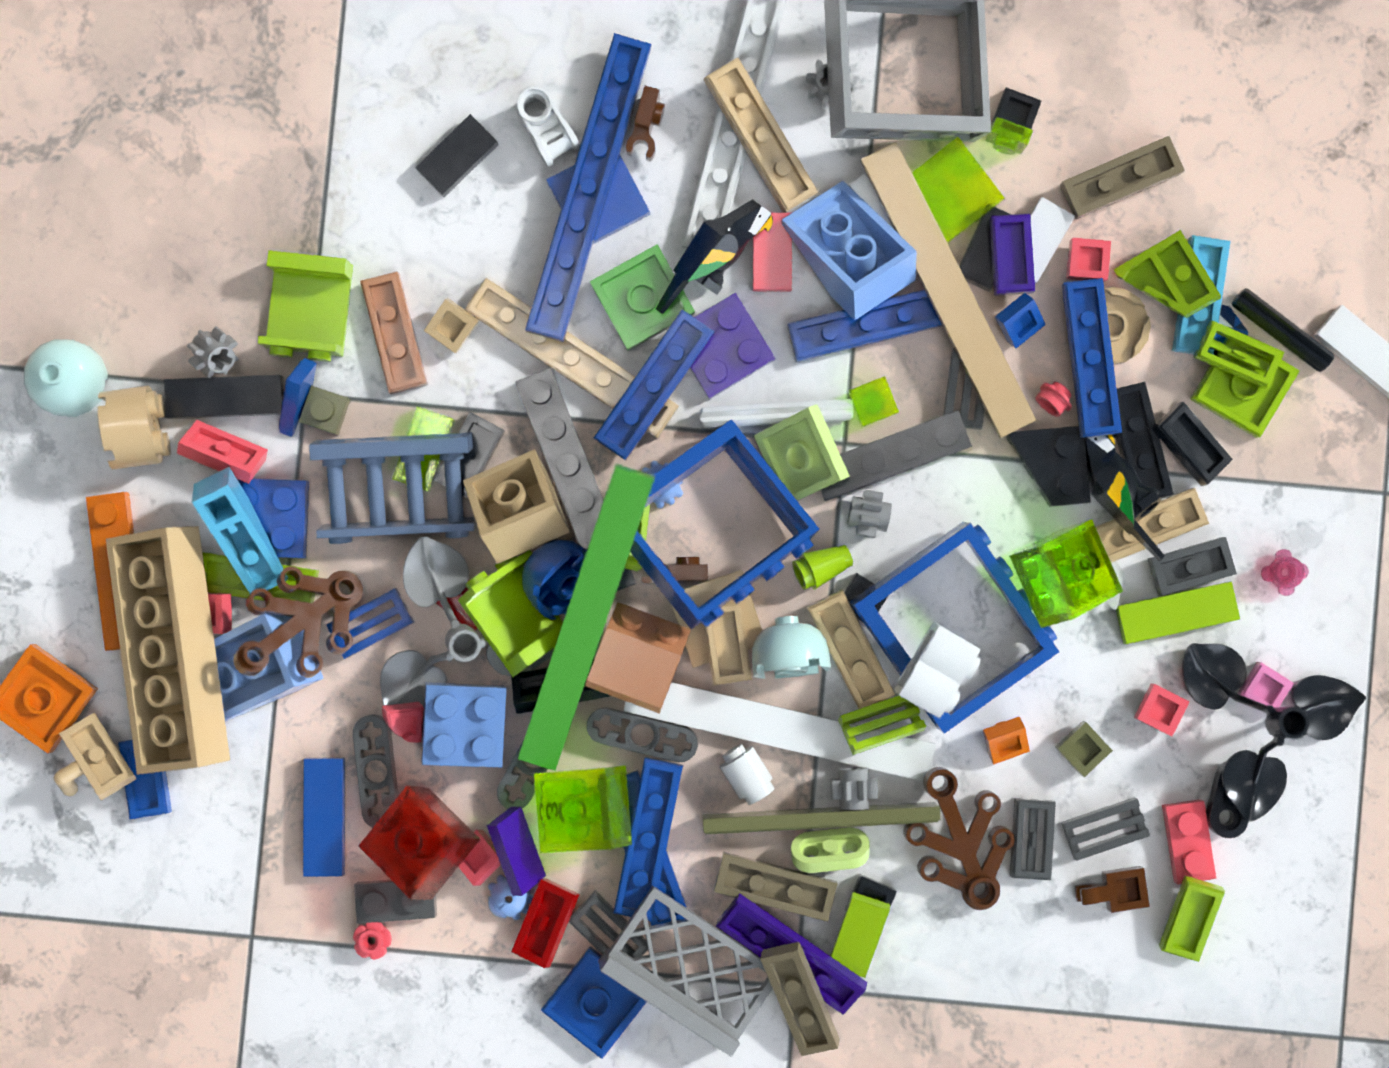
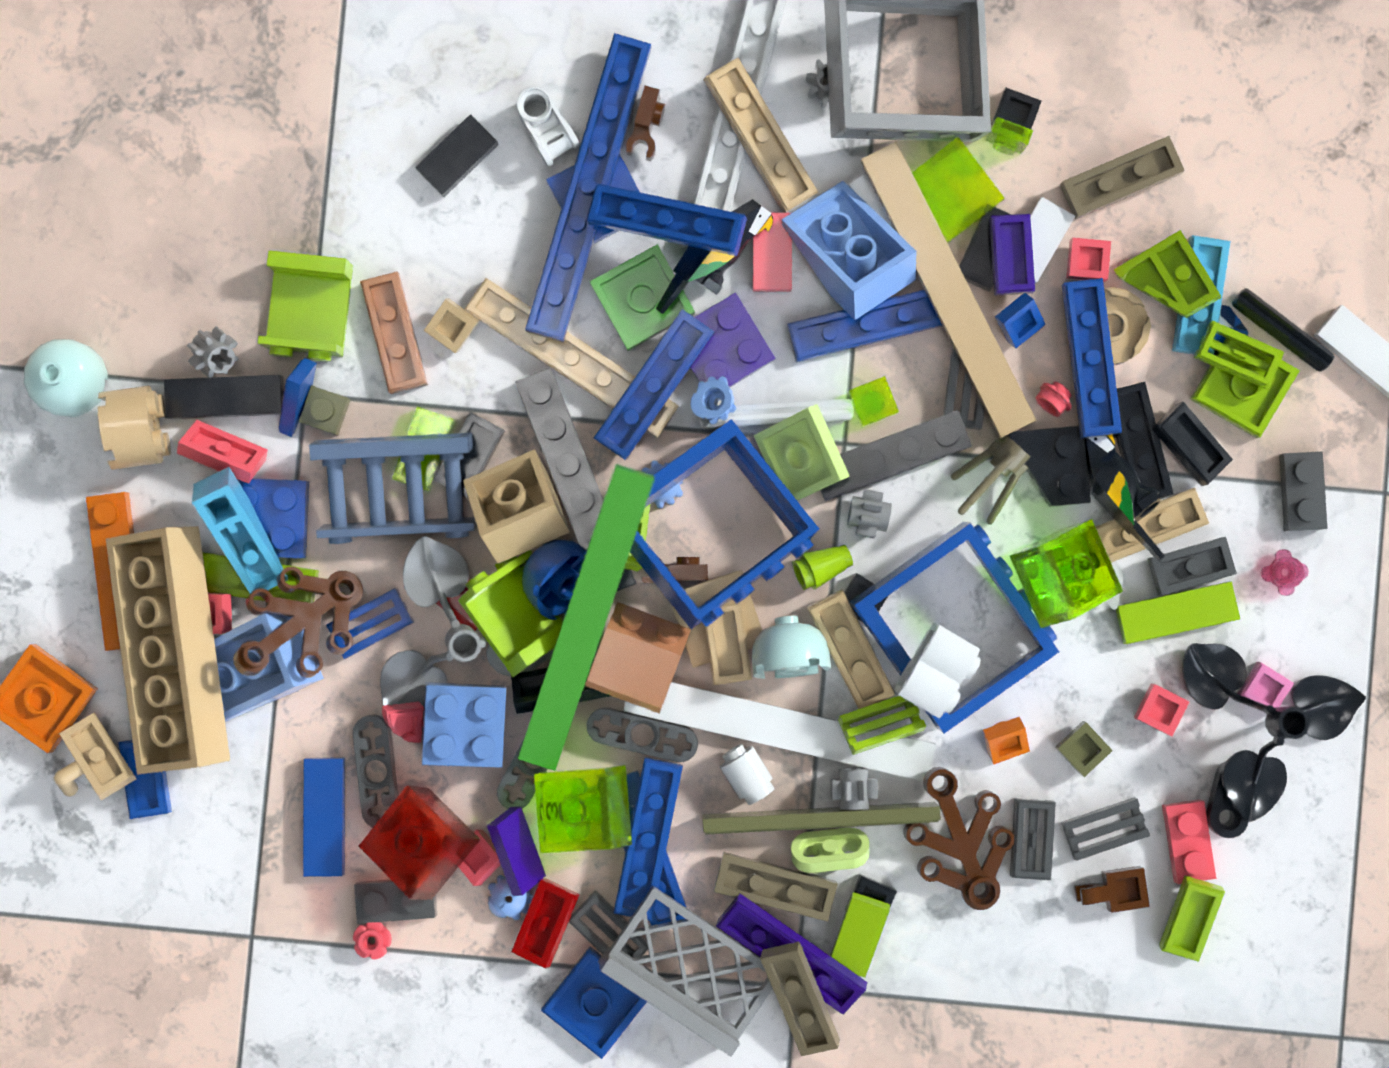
(666, 219): none -> blue tile
(707, 396): none -> light blue animal
(1007, 459): none -> dark tan plant
(1303, 491): none -> dark grey plate

